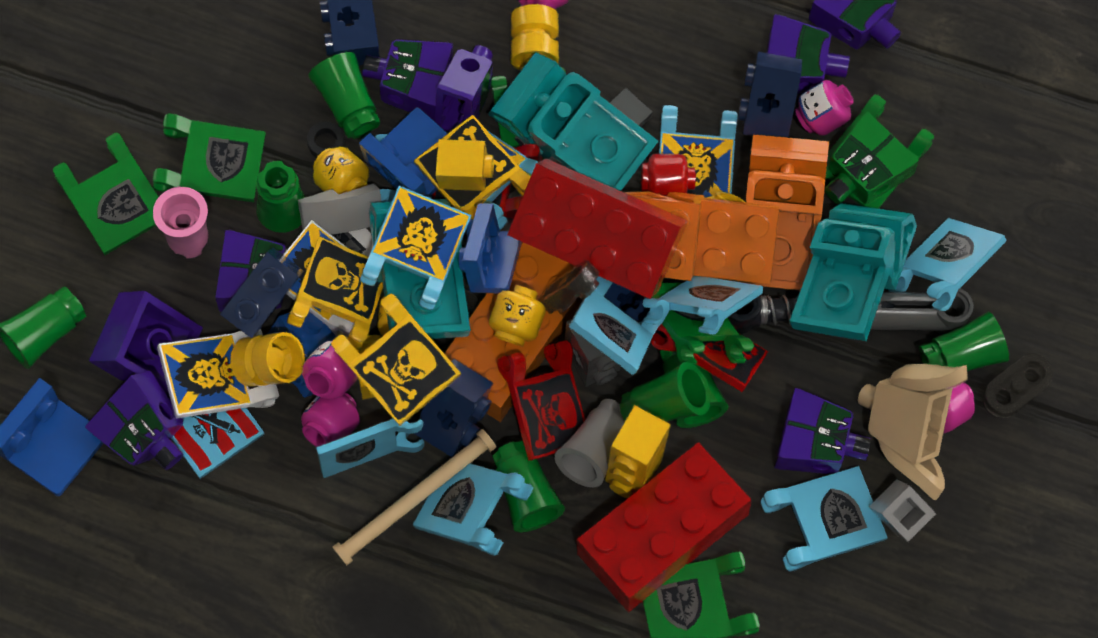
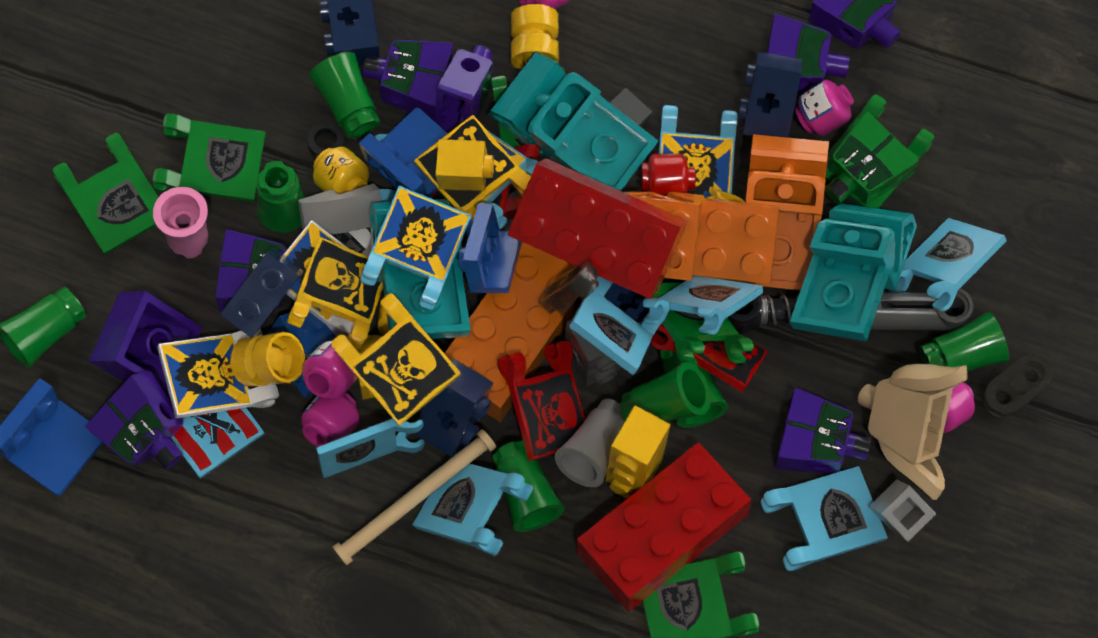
(517, 315): yellow head -> none

